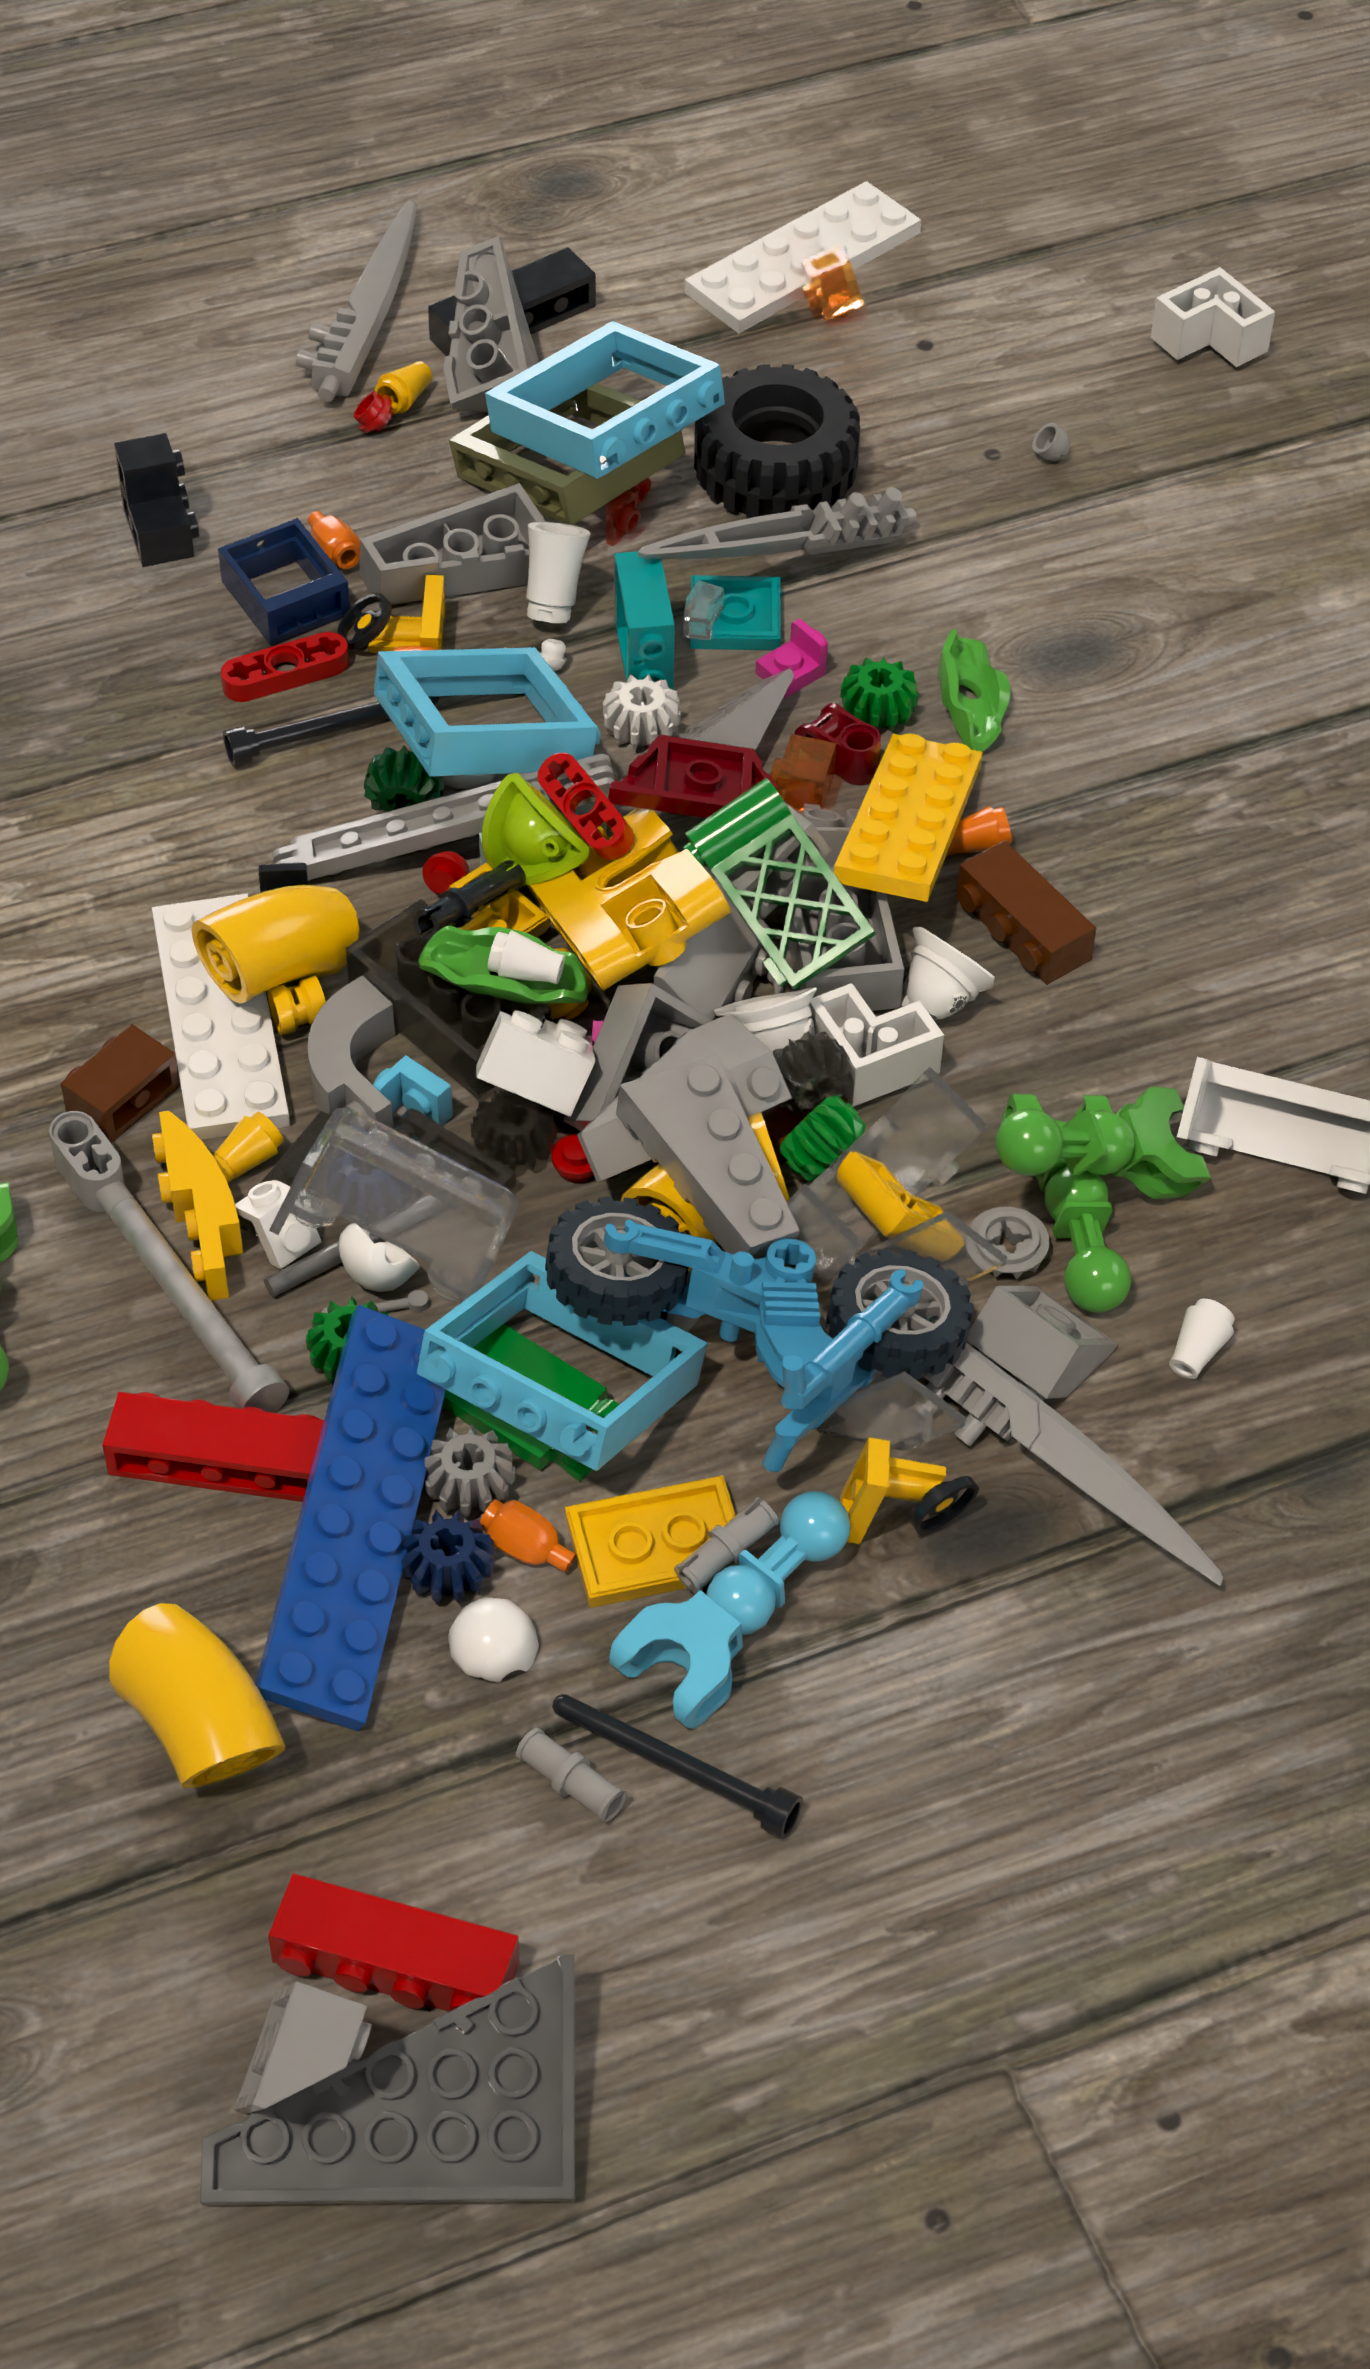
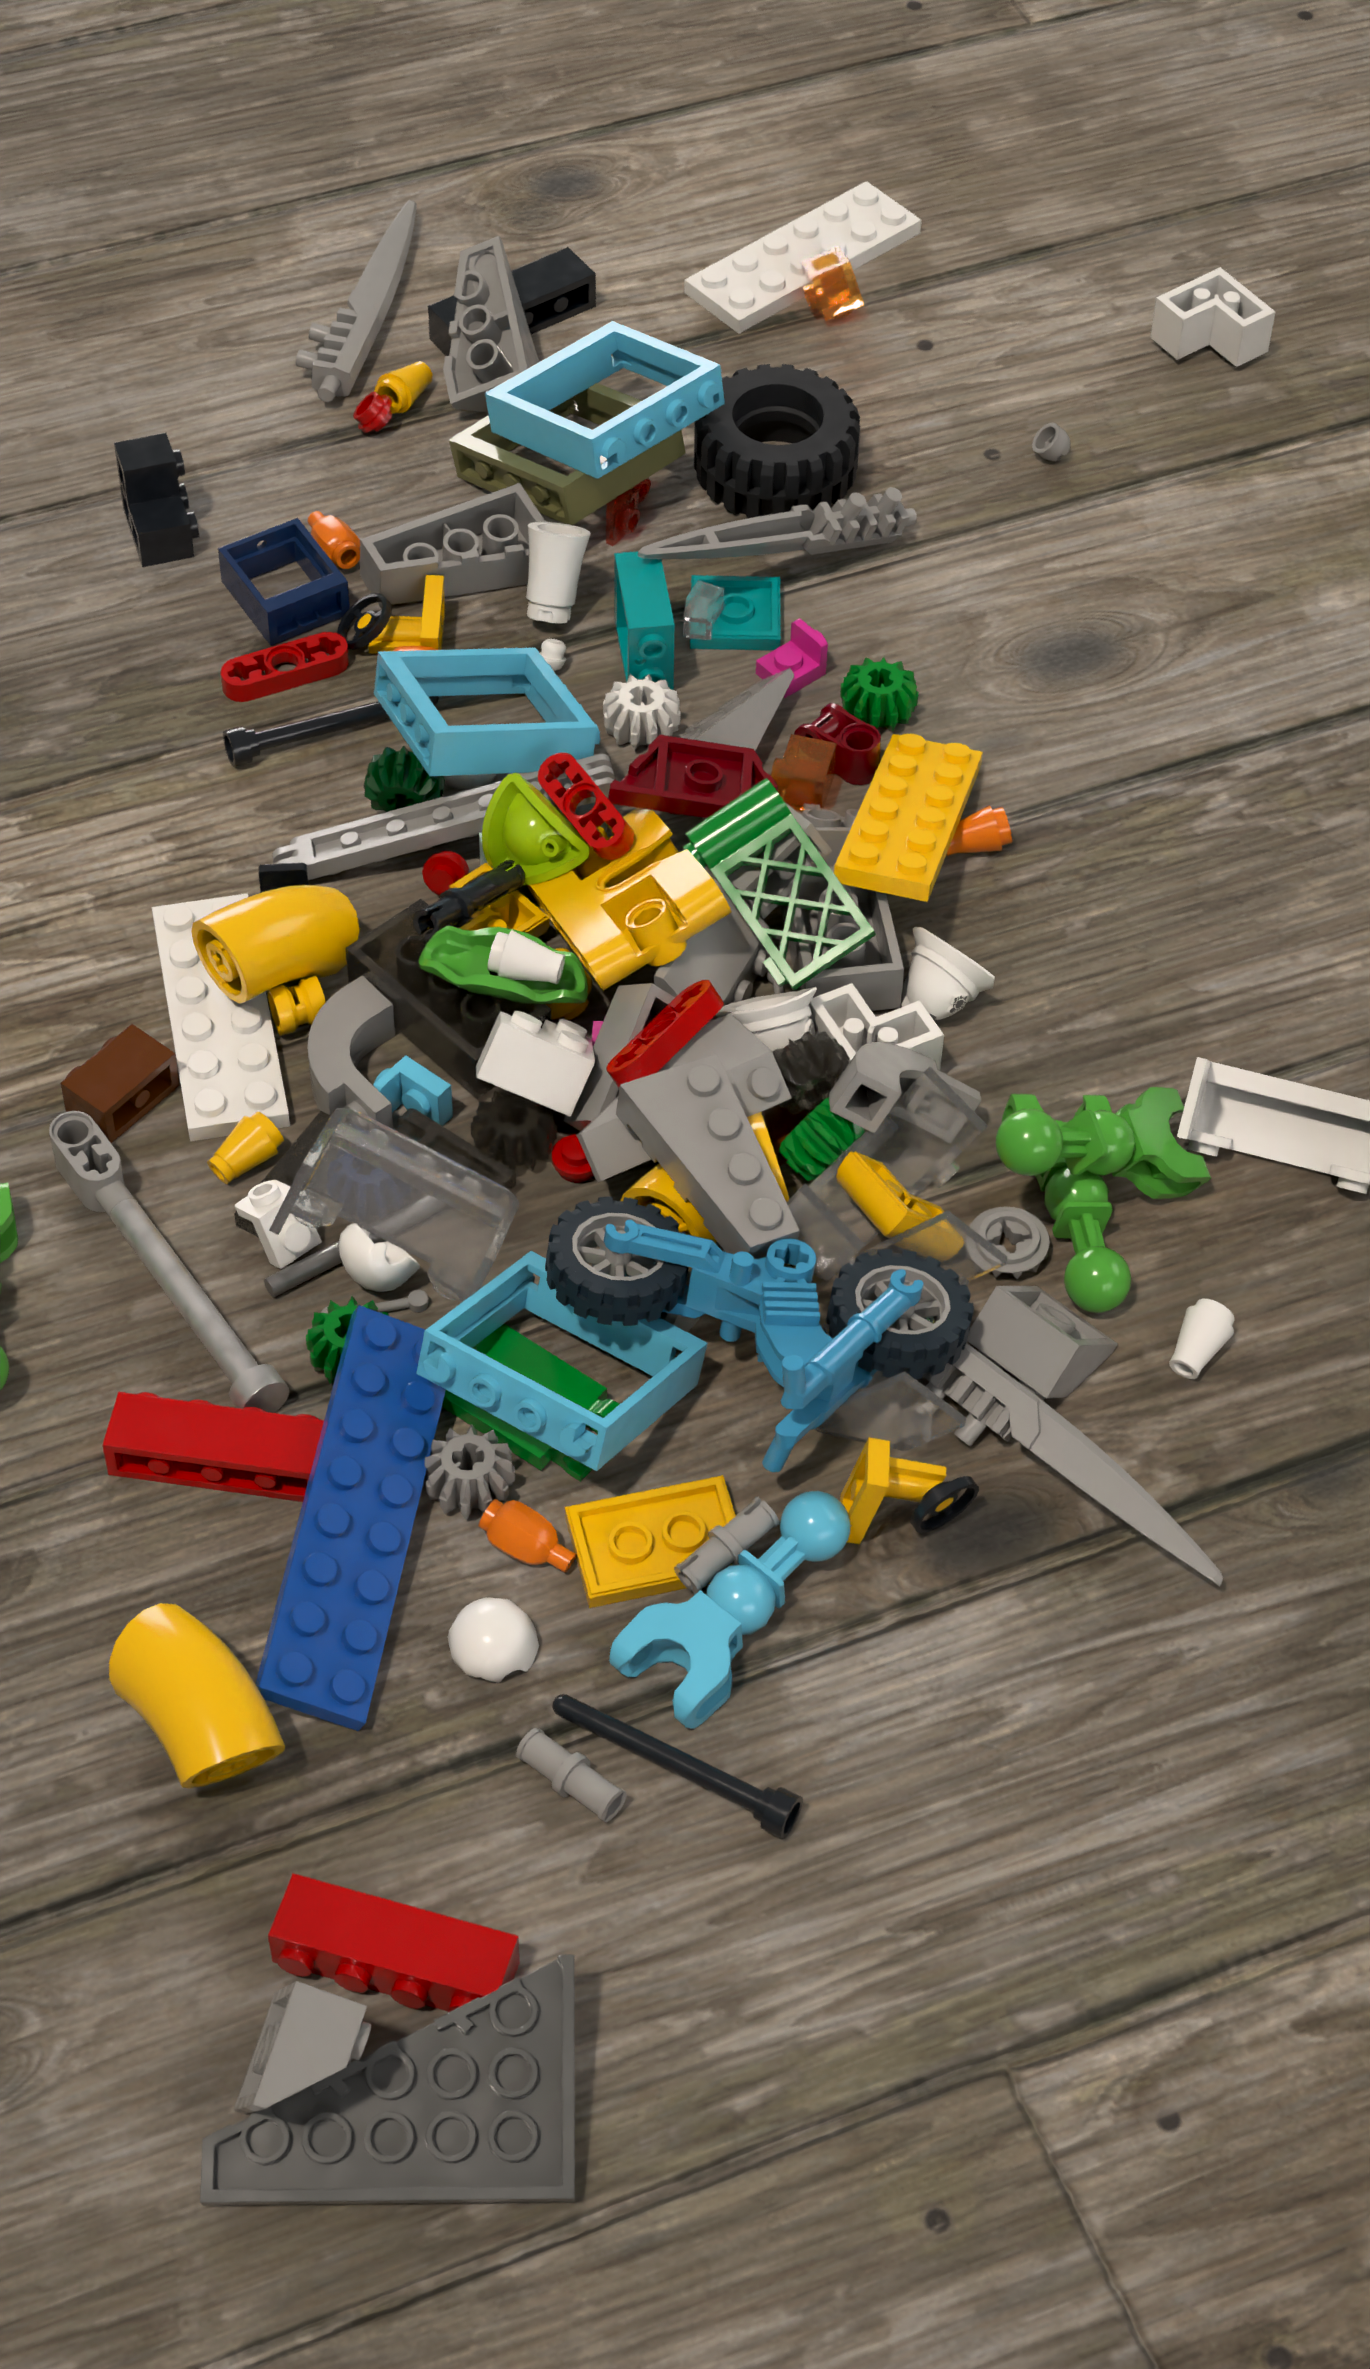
(199, 1198): yellow slope -> none
(448, 1557): dark blue gear -> none
(666, 1033): none -> red beam
(879, 1078): none -> light grey arch
(967, 664): bright green piece -> none
(1025, 912): reddish brown brick -> none

